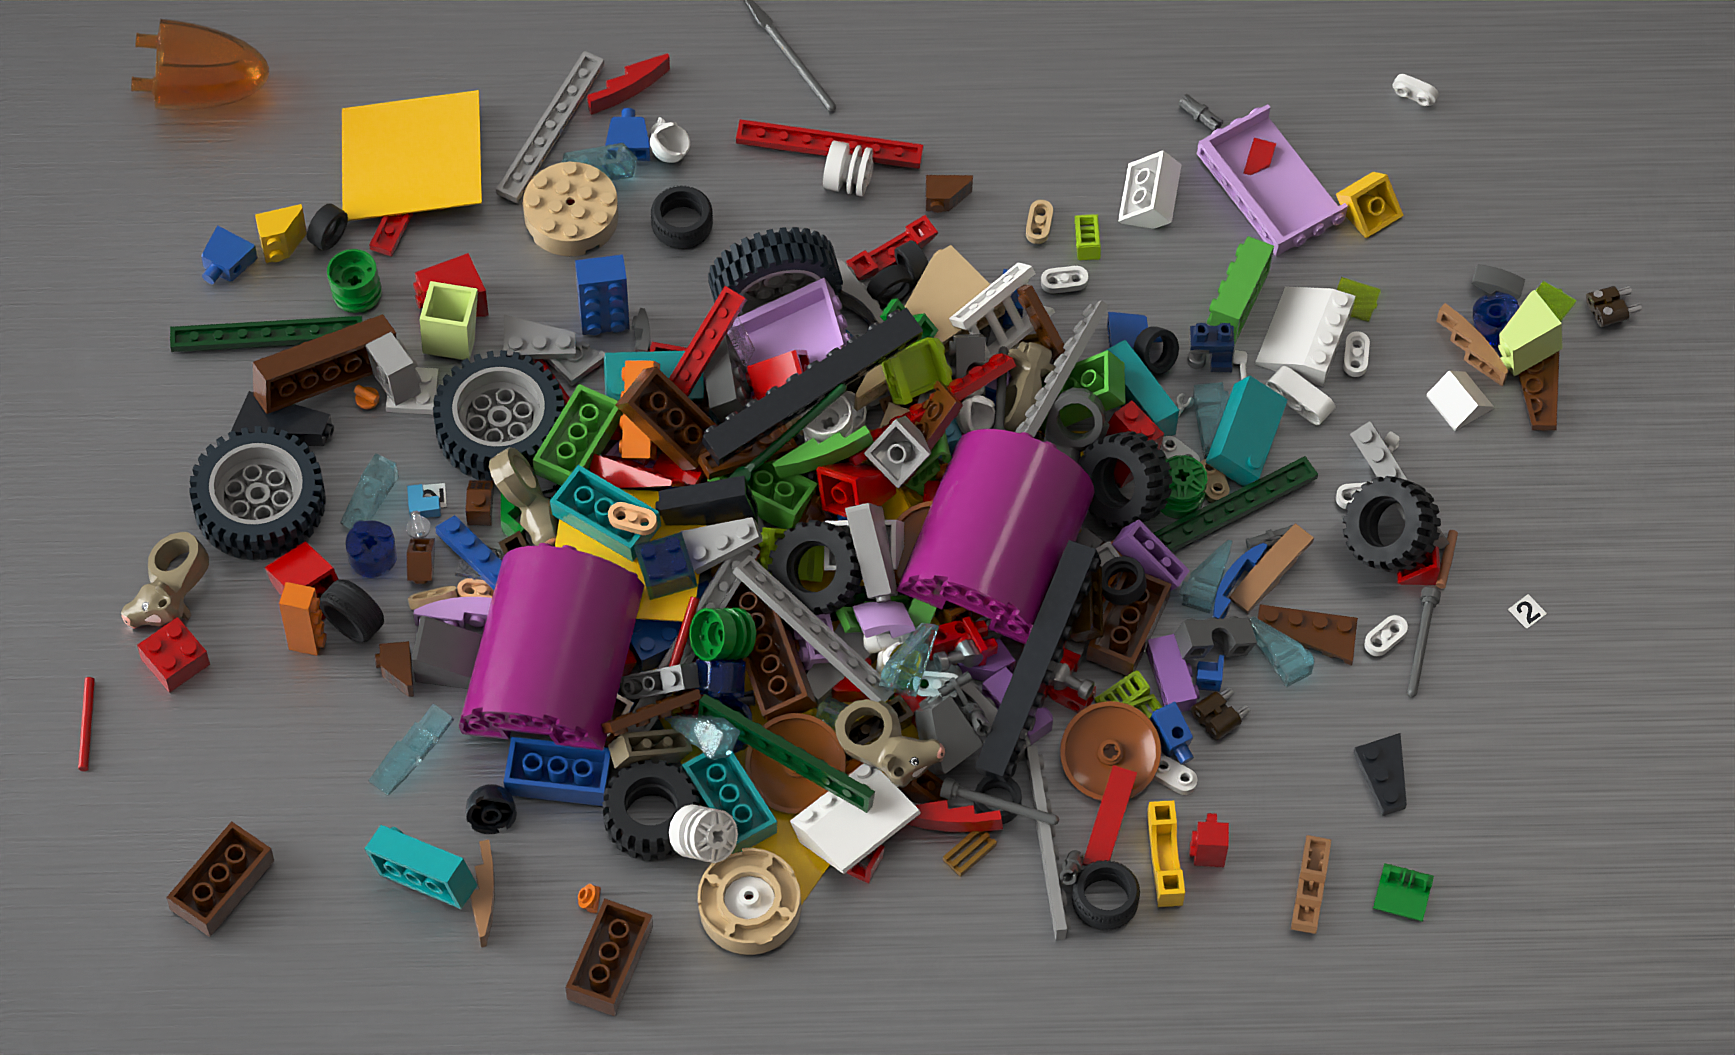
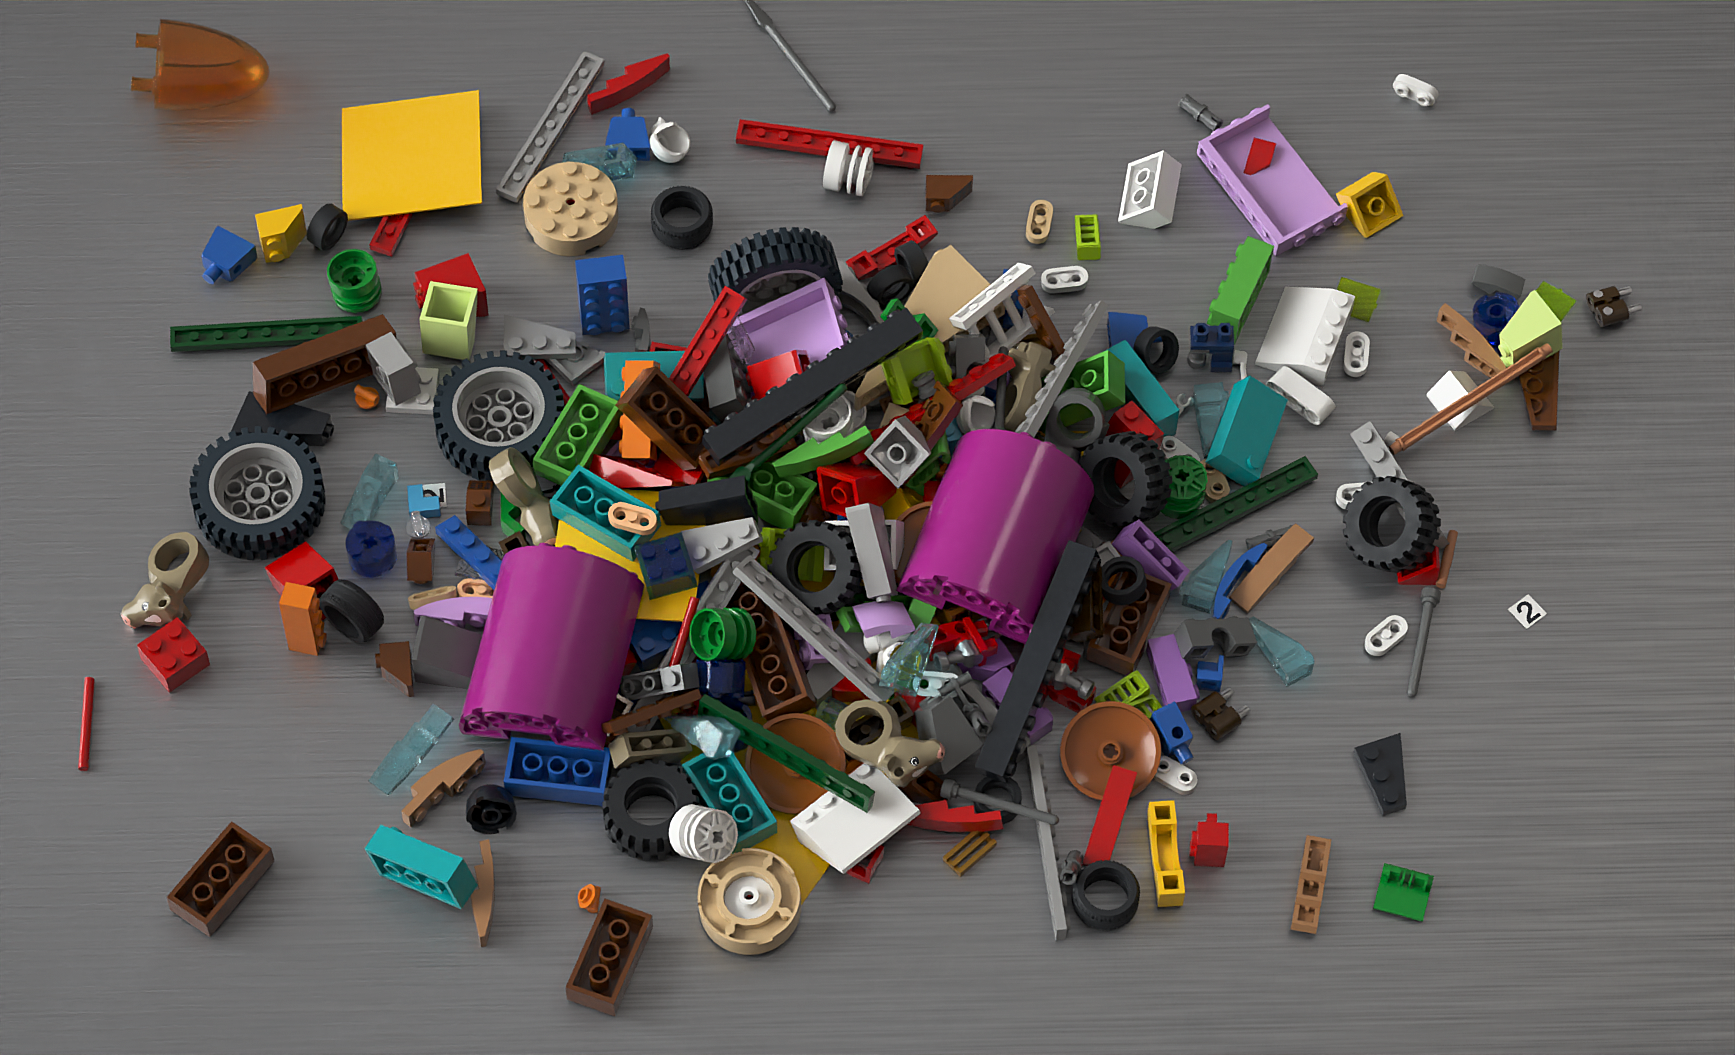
(447, 777): none -> medium nougat slope
(925, 384): none -> dark grey wheel
(1315, 630): reddish brown wing -> none
(1470, 399): none -> nougat piece

